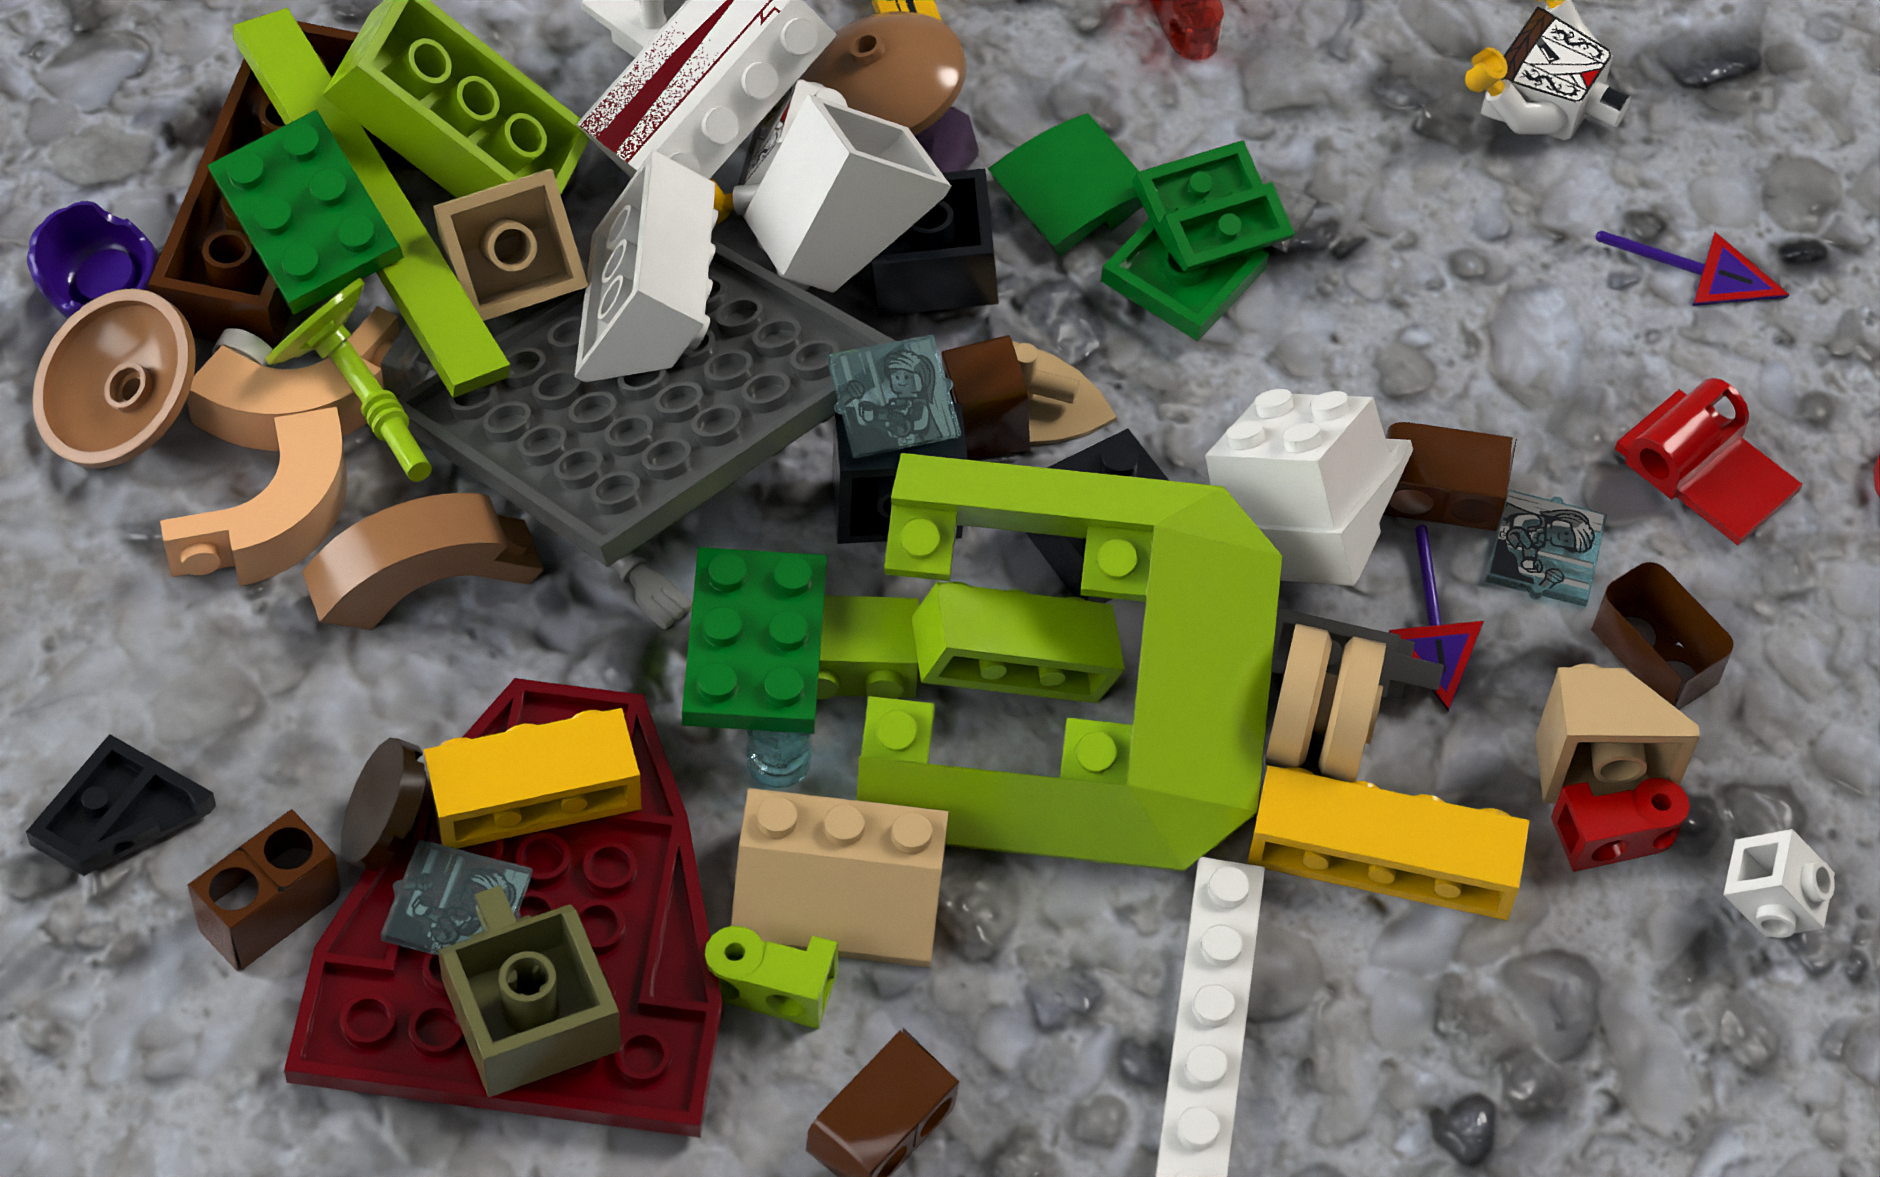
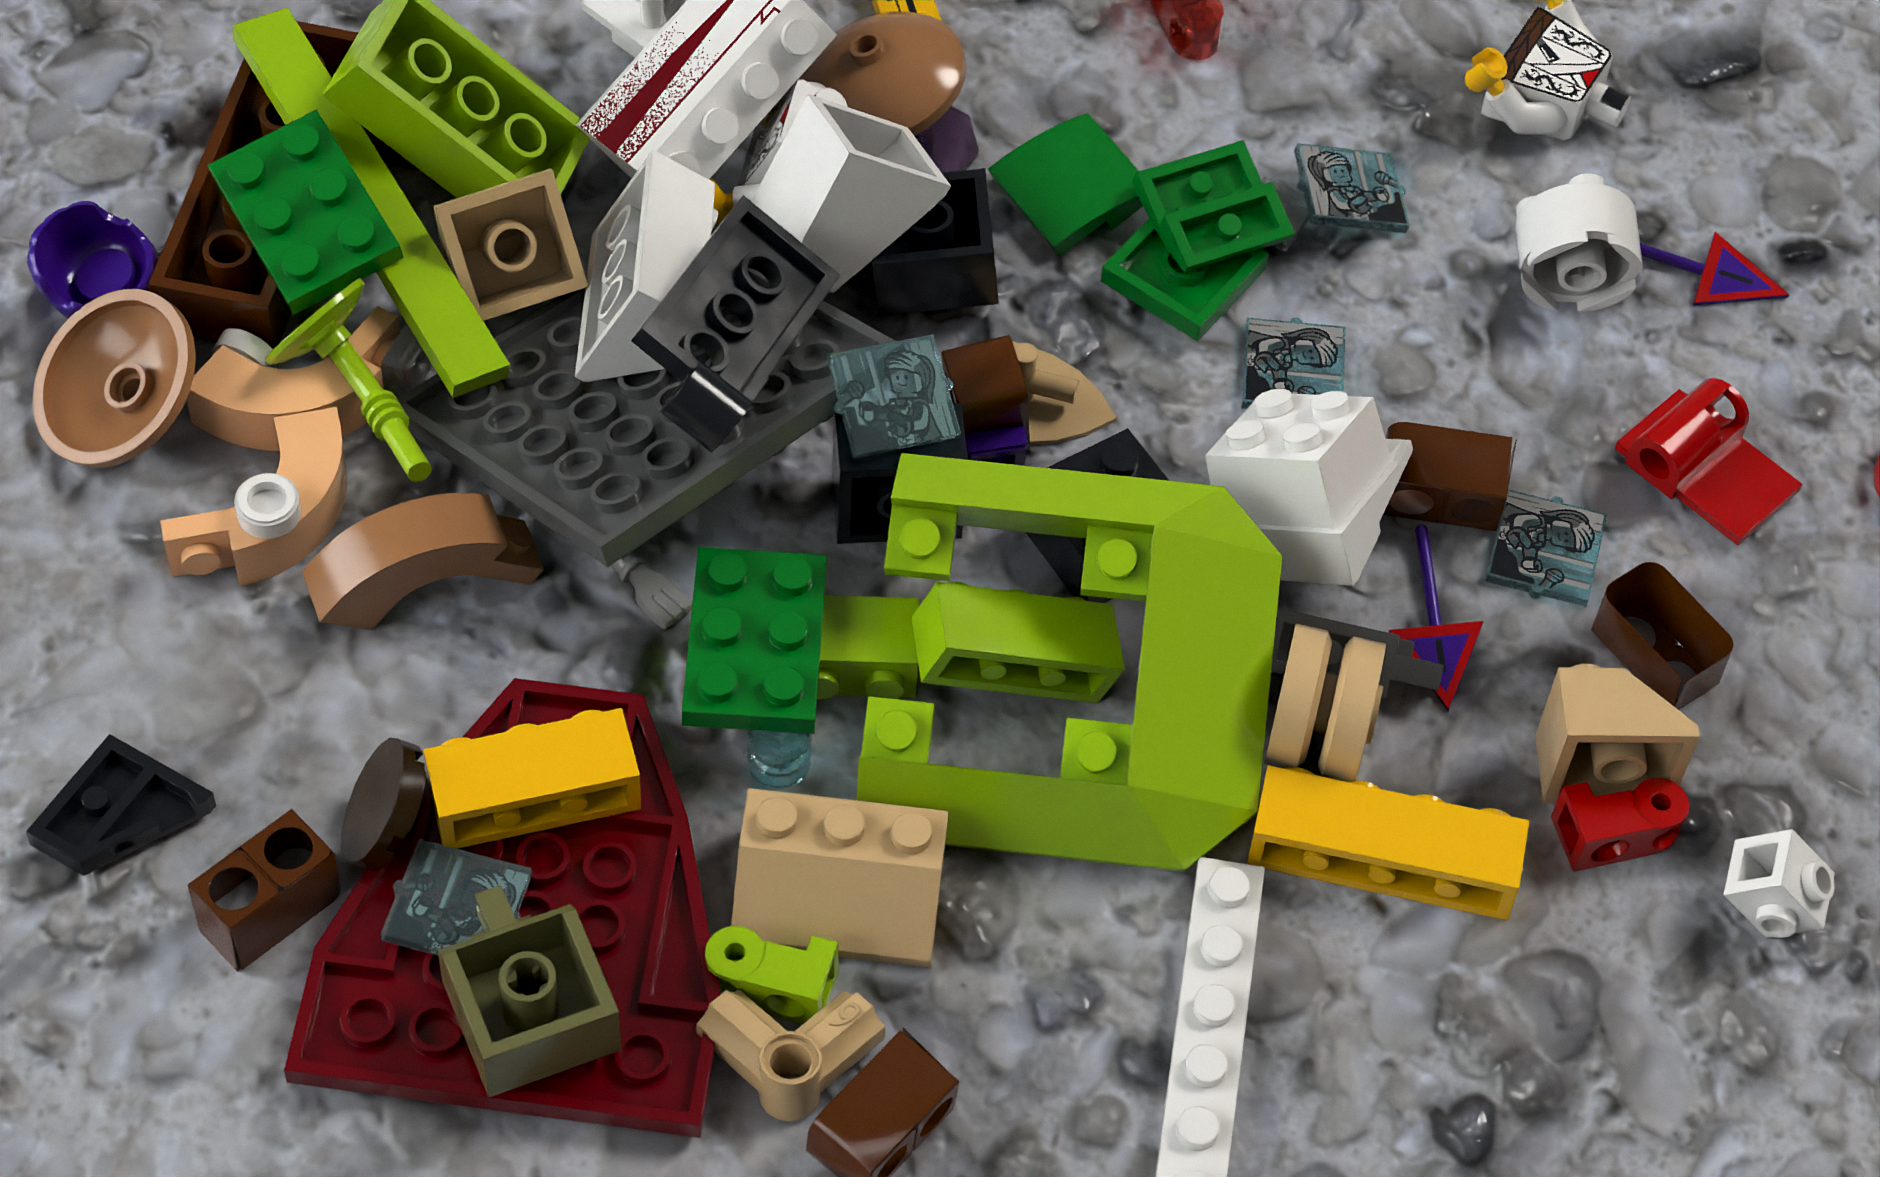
(268, 506): none -> white tile
(717, 397): none -> black hinge
(815, 1051): none -> tan piece
(998, 445): none -> dark purple tile
(1292, 357): none -> piece
(1351, 188): none -> piece
(1578, 245): none -> white brick

